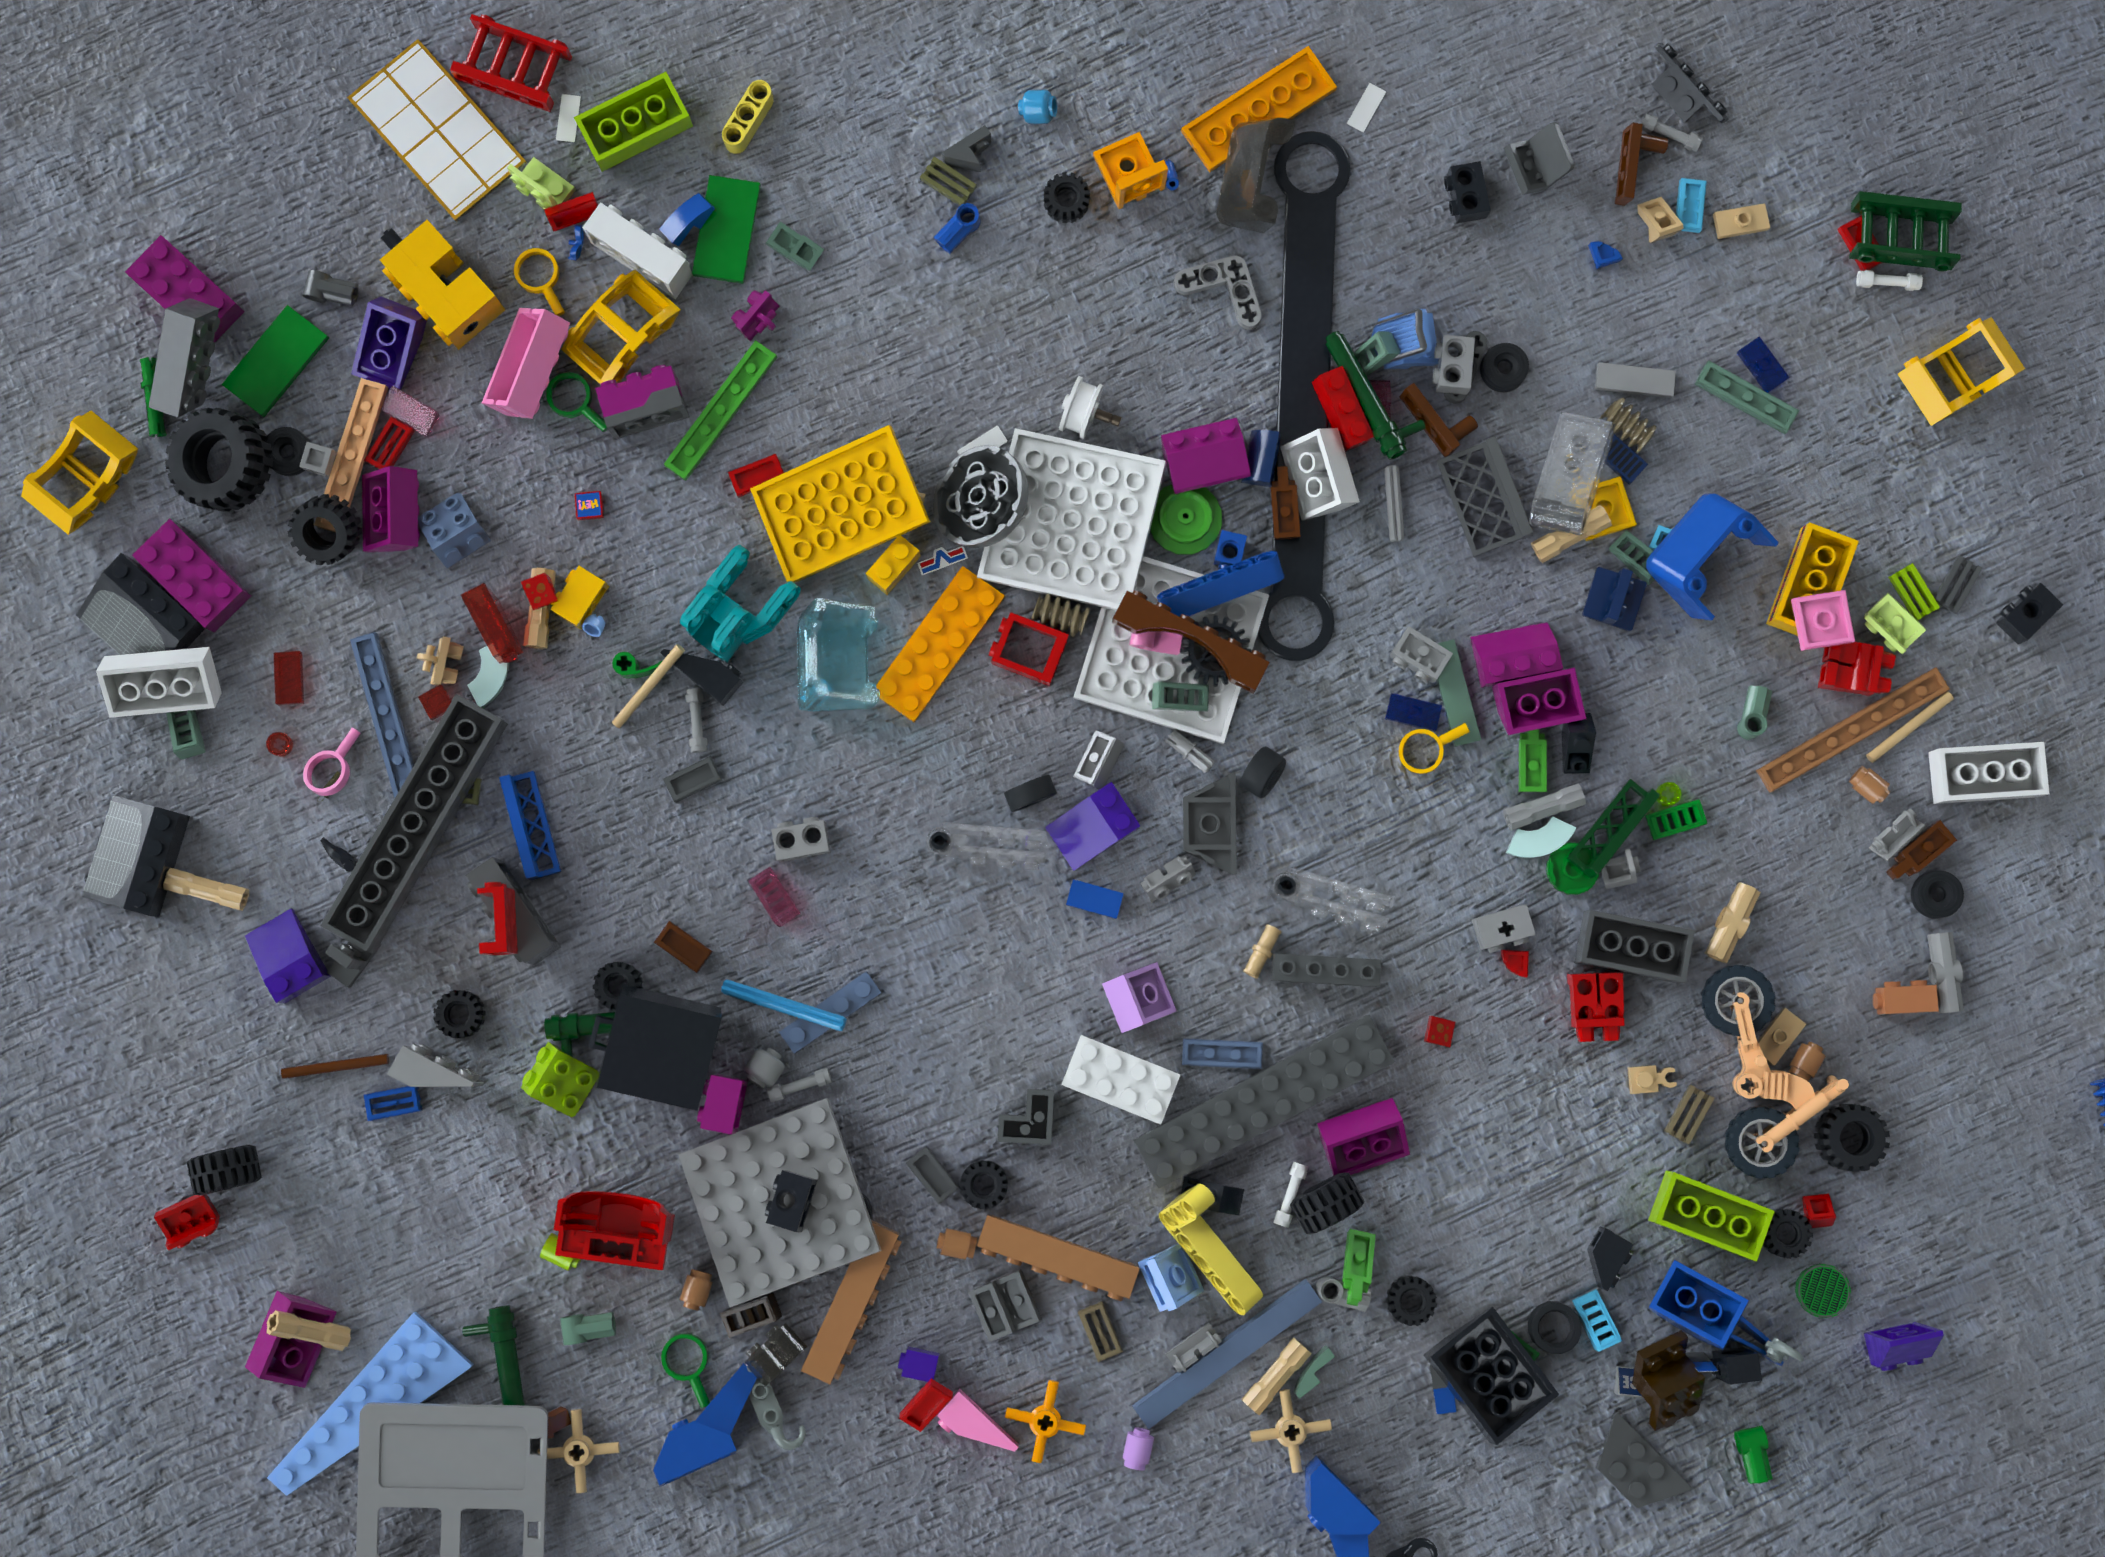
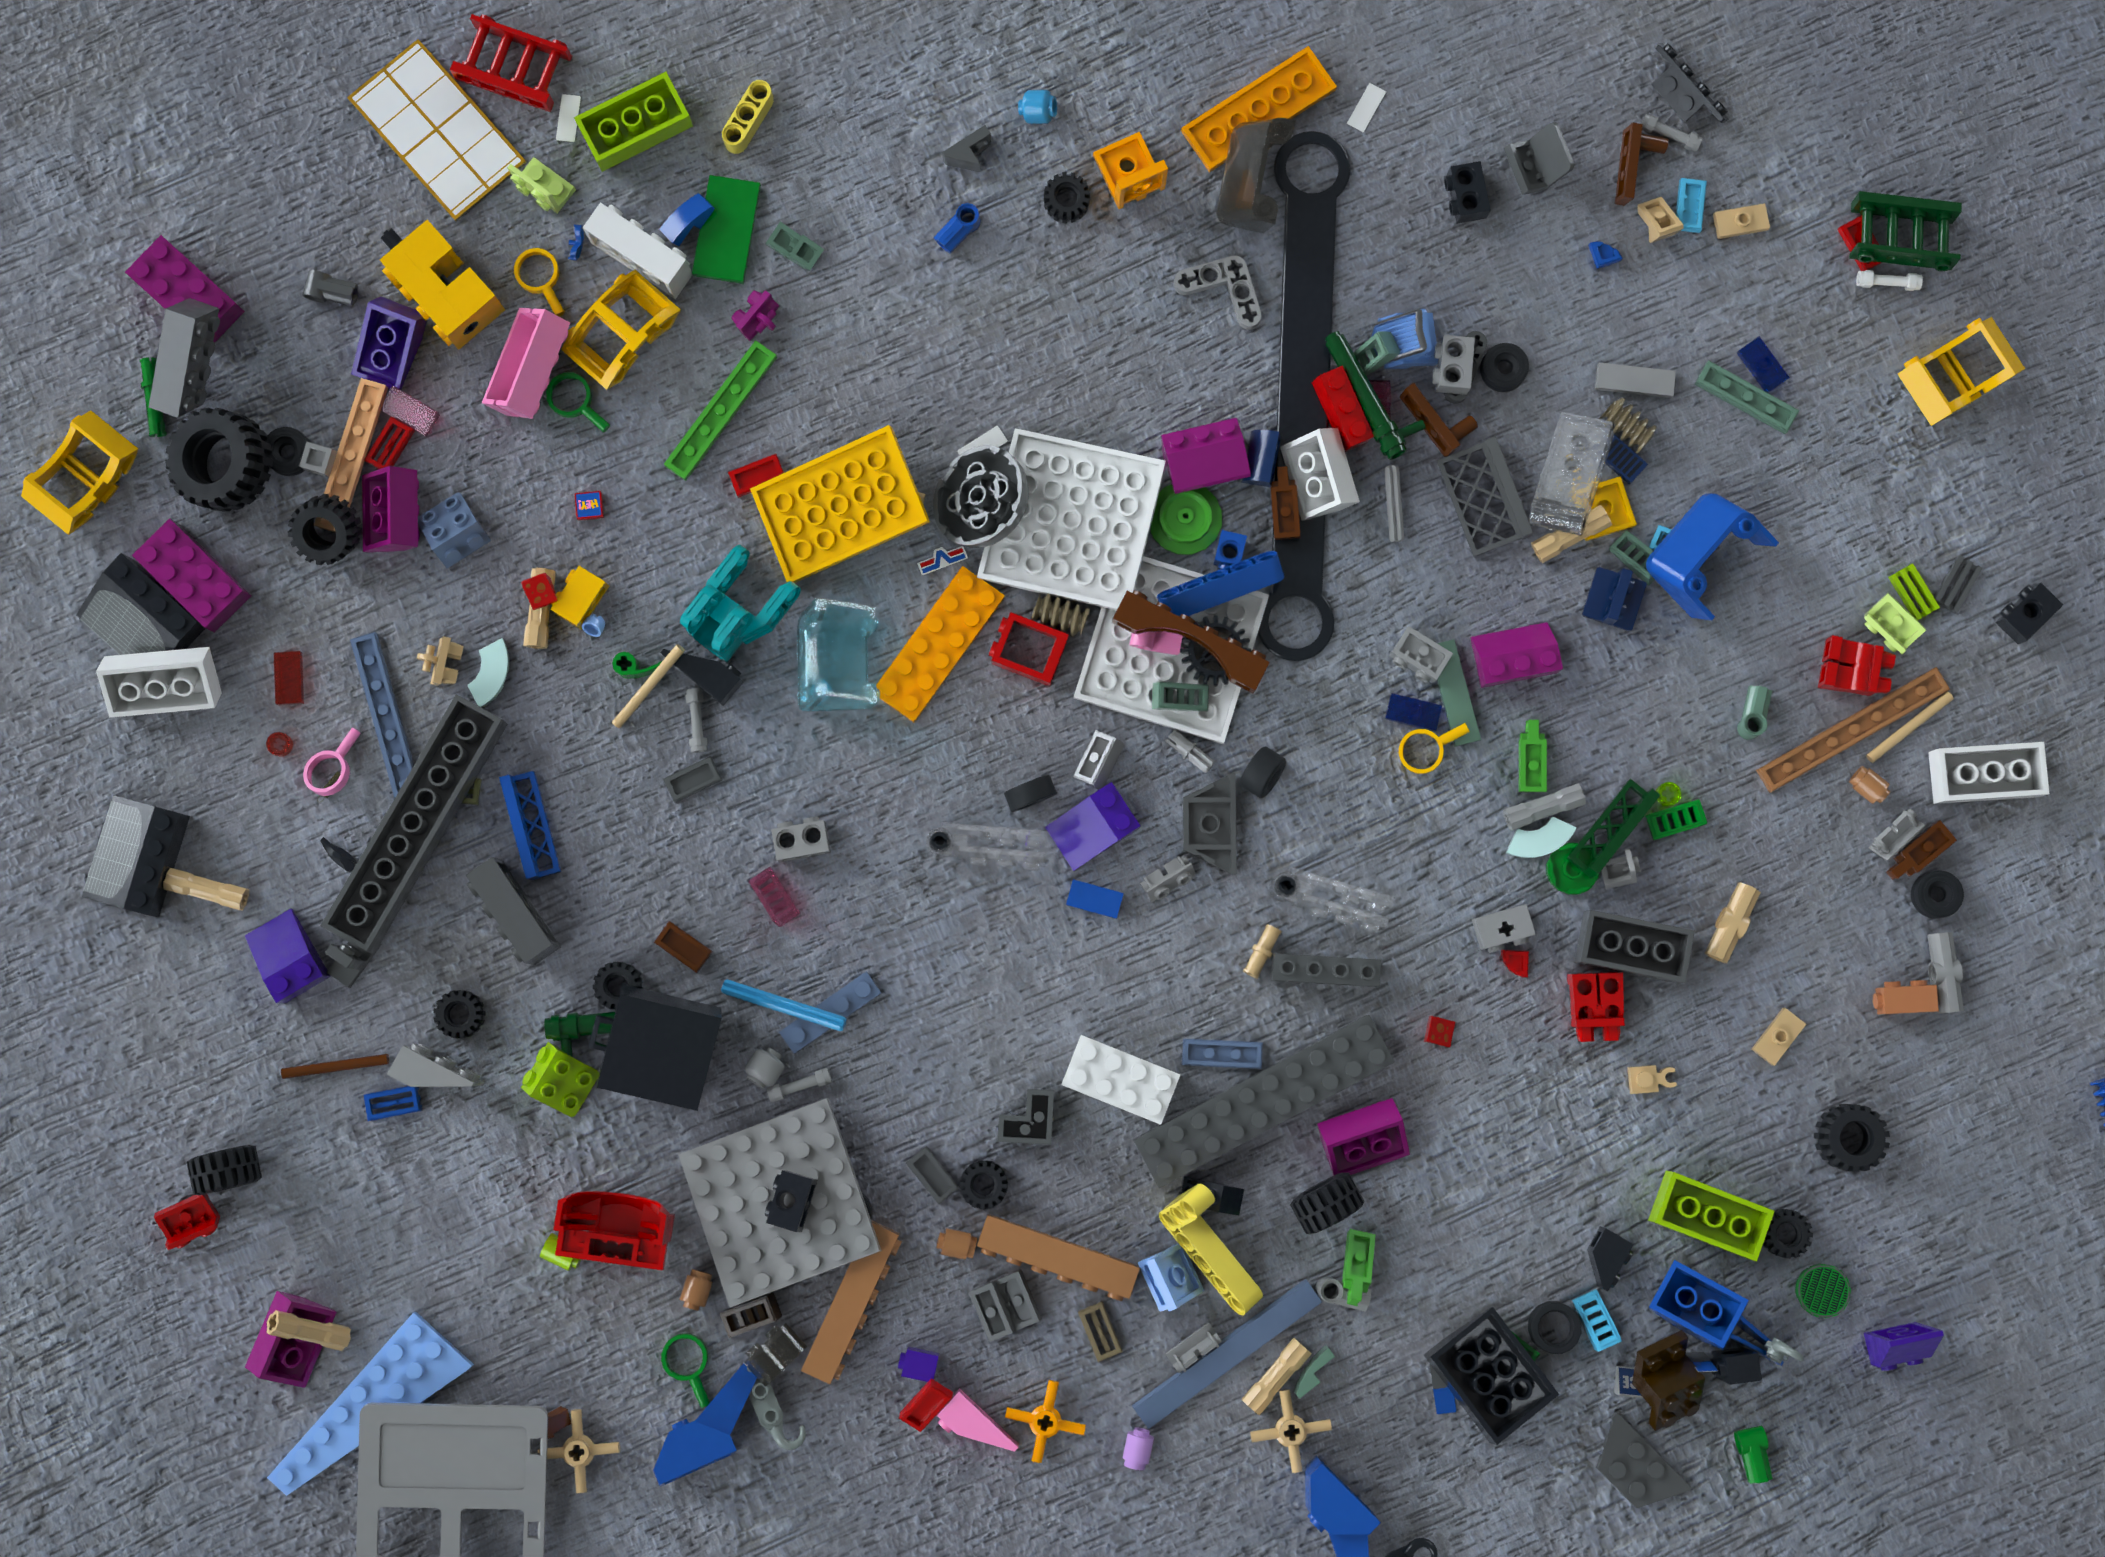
(188, 745): sand green slope -> none
(275, 361): green tile -> none
(435, 701): clear red tile -> none
(492, 623): clear red slope -> none
(503, 1336): dark green cylinder -> none
(504, 920): red panel -> none
(571, 211): red tile -> none
(580, 1328): sand green piece -> none
(642, 402): piece -> none
(723, 1104): magenta brick -> none
(893, 564): yellow brick -> none
(930, 169): olive tile -> none
(1082, 408): white wheel -> none
(1139, 997): lavender slope -> none
(1172, 178): blue arm -> none
(1283, 1215): white bar -> none
(1427, 1305): black tyre -> none
(1539, 701): magenta slope -> none
(1578, 745): black slope -> none
(1698, 1119): dark tan tile -> none
(1766, 1082): piece -> none
(1807, 1061): medium nougat brick -> none
(1815, 567): yellow brick -> none
(1819, 1210): red slope -> none
(1823, 620): bright pink tile -> none

